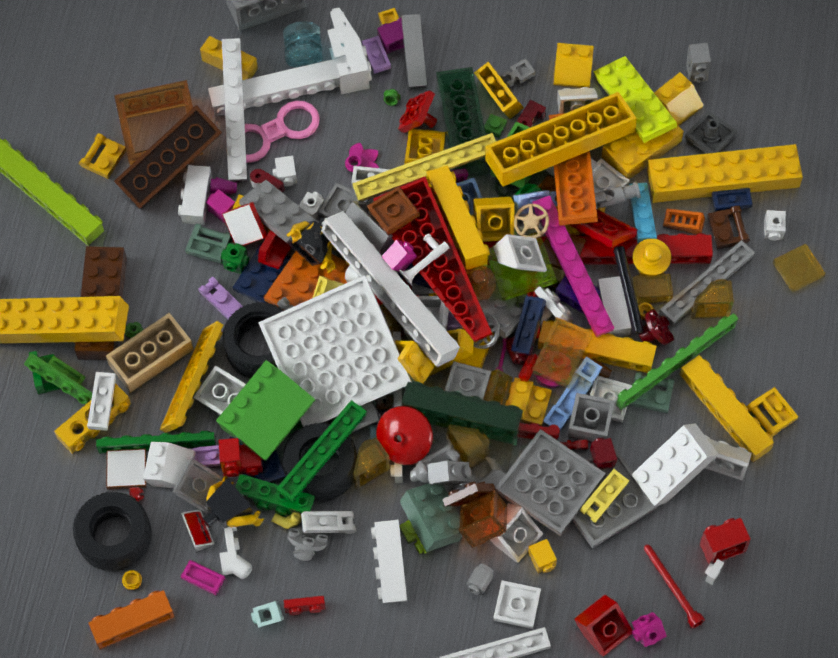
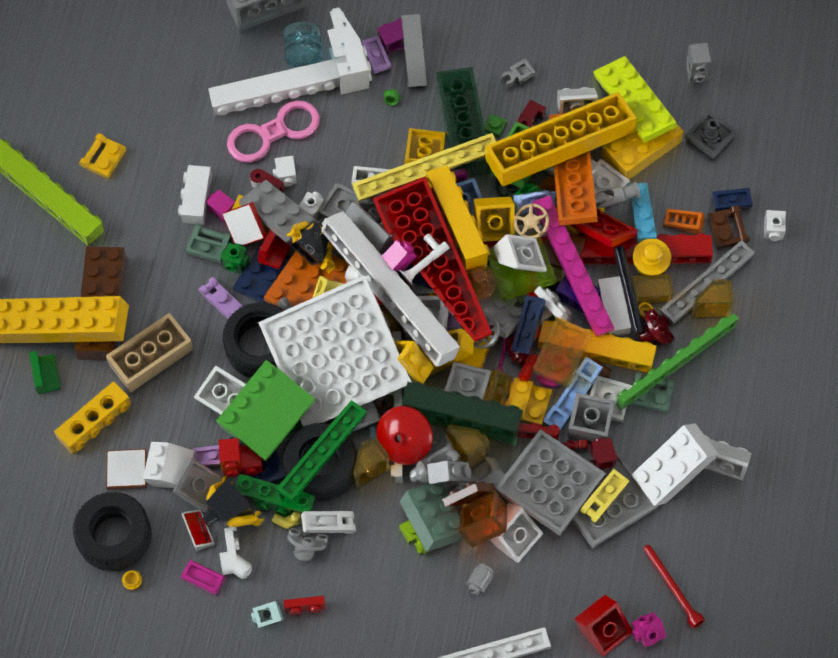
(60, 375): bright green bracket -> none
(101, 401): white plate -> none
(130, 326): bright green plate -> none
(131, 619): orange brick -> none
(134, 492): red hinge -> none
(149, 101): clear orange windscreen -> none
(168, 157): reddish brown brick -> none
(184, 439): green plate -> none
(191, 378): yellow plate -> none
(212, 54): yellow brick -> none
(223, 185): magenta cone -> none
(234, 110): white plate -> none
(362, 157): dark pink plate -> none
(388, 16): yellow tile -> none
(390, 561): white wedge -> none
(393, 210): dark orange tile -> none
(417, 112): red plate -> none
(499, 90): yellow brick -> none
(517, 604): white plate -> none
(542, 556): yellow brick -> none
(573, 65): yellow slope -> none
(679, 98): yellow slope -> none
(705, 173): yellow brick -> none
(713, 571): white plate -> none
(725, 540): red brick -> none
(726, 408): yellow brick -> none
(776, 407): yellow plate -> none
(799, 267): clear yellow tile -> none

